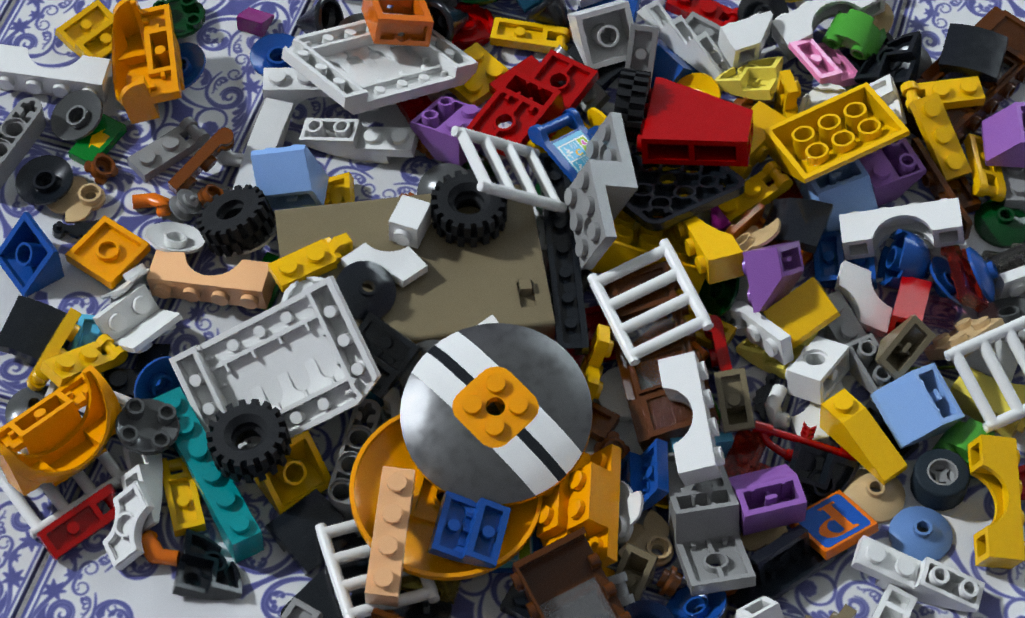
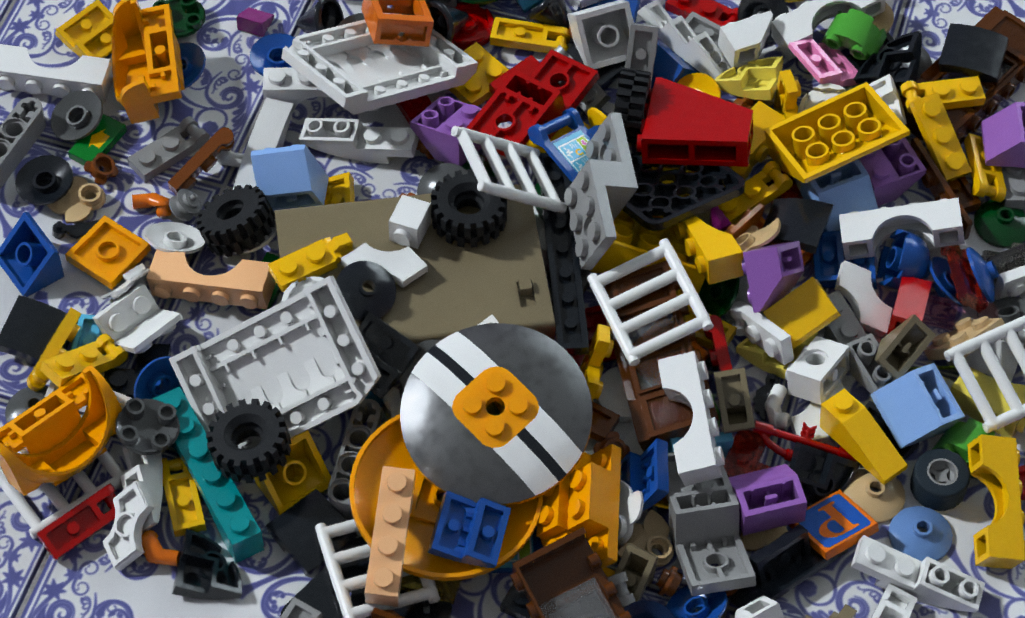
(206, 193): dark orange plate -> none

